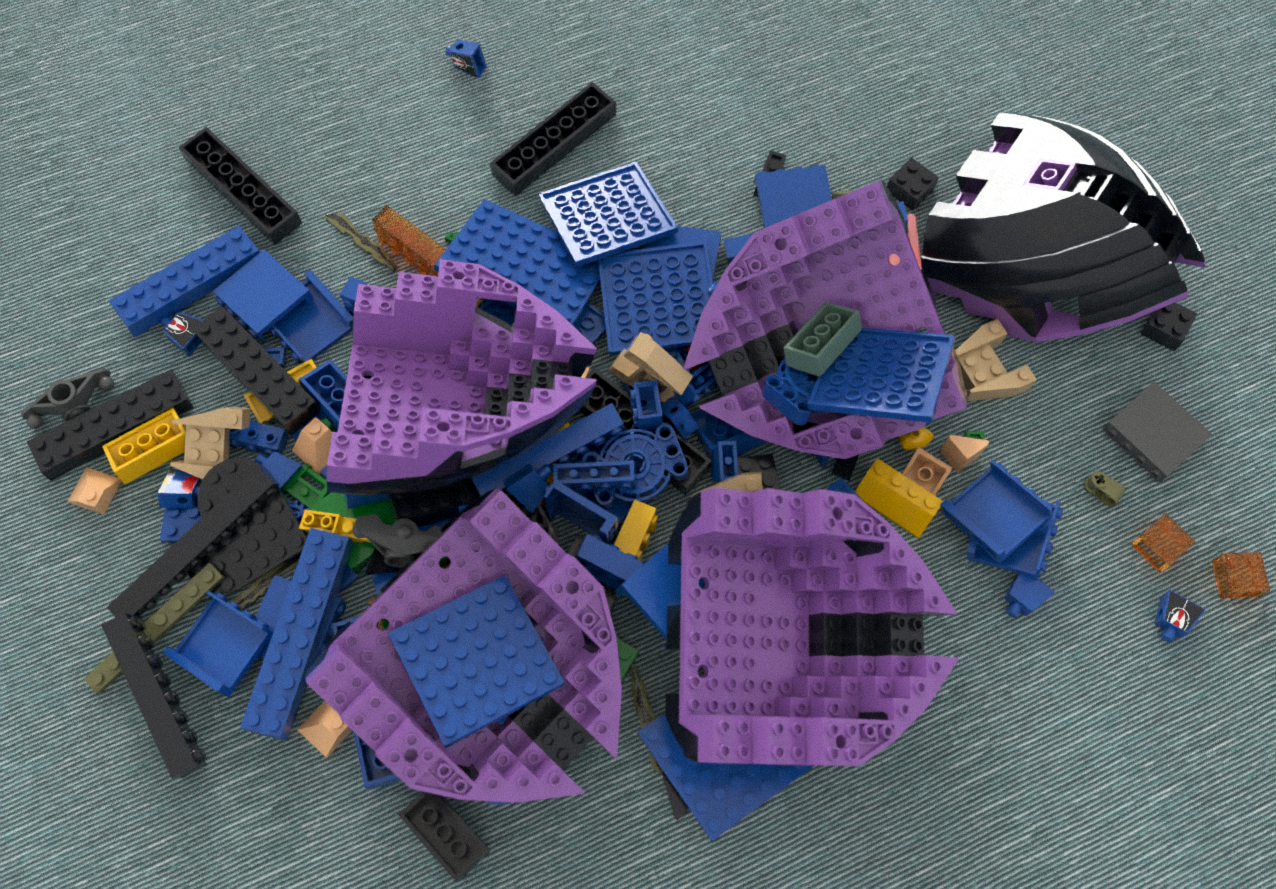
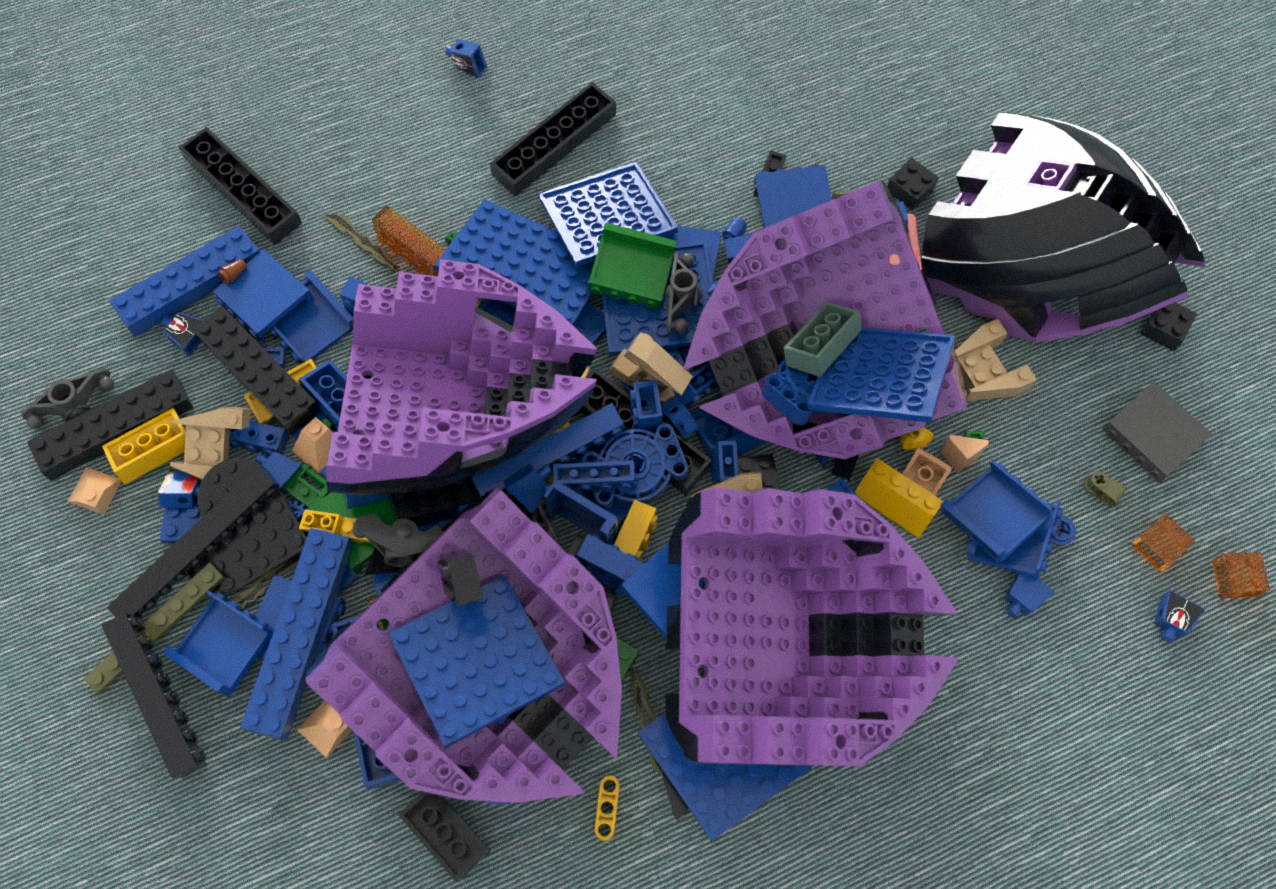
(231, 271): none -> dark orange cone
(461, 577): none -> black brick
(607, 797): none -> yellow beam
(632, 265): none -> green panel
(683, 297): none -> dark grey piece
(735, 228): none -> blue brick
(1069, 531): none -> blue gear

